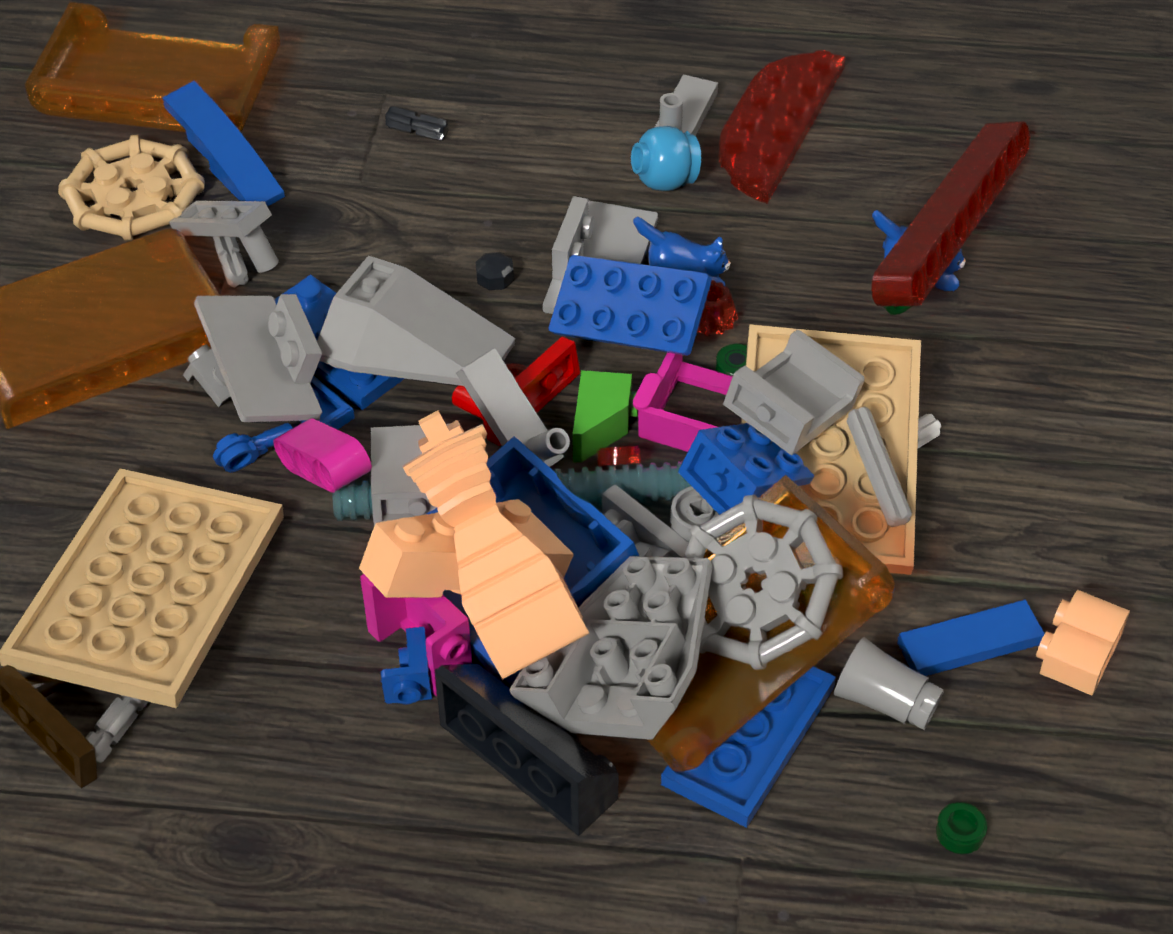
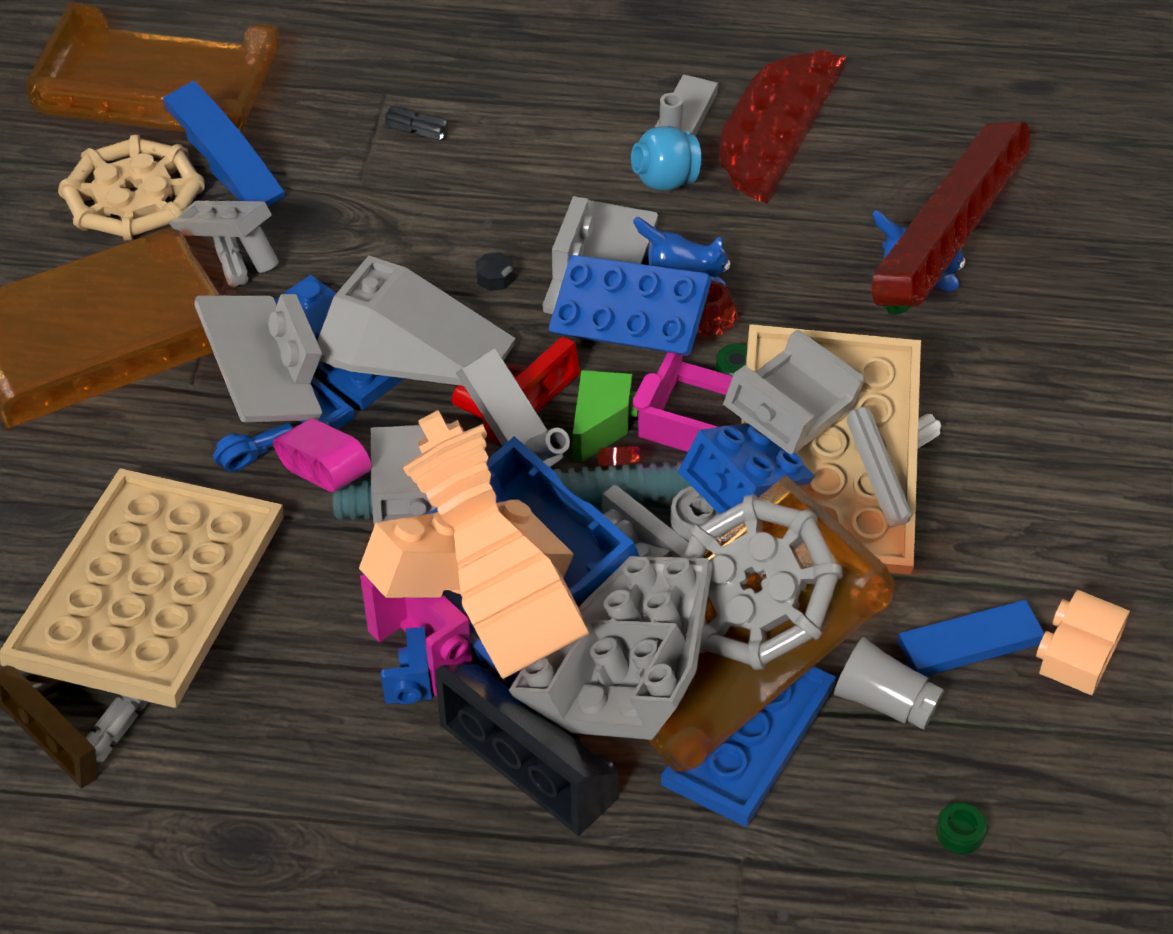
(207, 372): light grey bracket -> none

